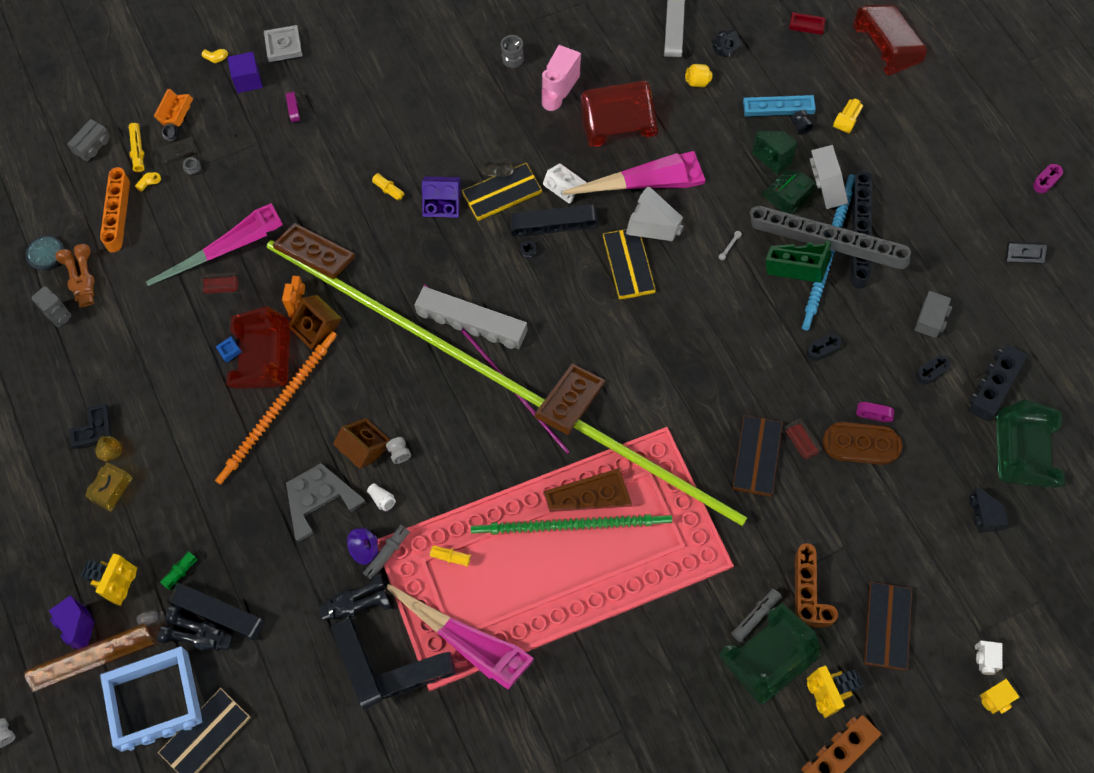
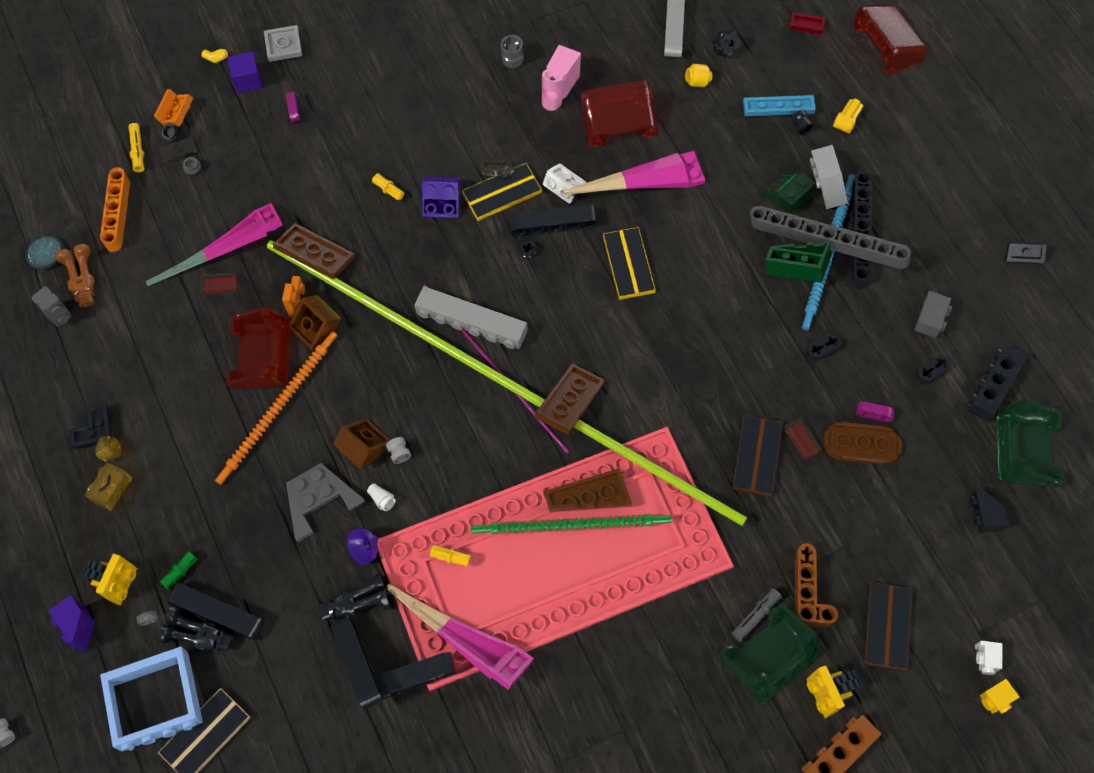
(88, 657): clear orange plate -> none
(89, 140): dark grey brick -> none
(148, 179): yellow arm -> none
(228, 349): blue tile -> none
(386, 552): dark grey pin -> none
(654, 218): light grey slope -> none
(737, 235): light grey hinge -> none
(774, 149): clear green slope -> none
(1050, 181): magenta beam -> none

